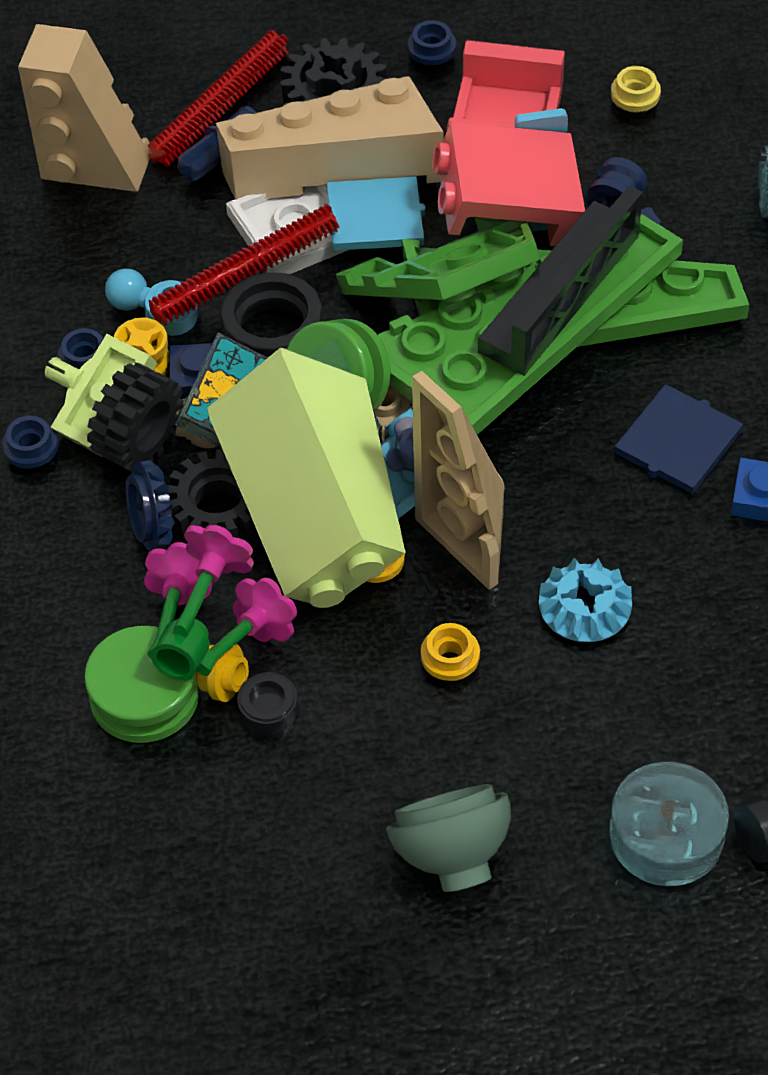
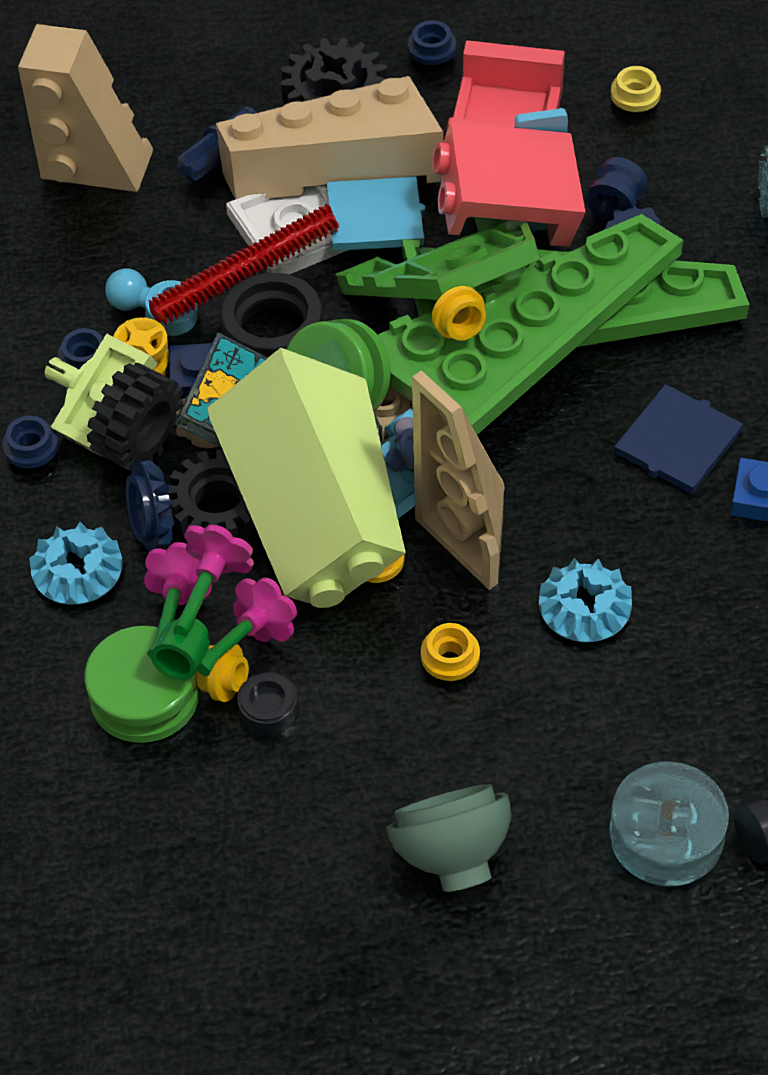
(65, 583): none -> medium azure gear
(218, 98): red axle -> none
(459, 313): none -> yellow plate
(562, 283): black fence -> none

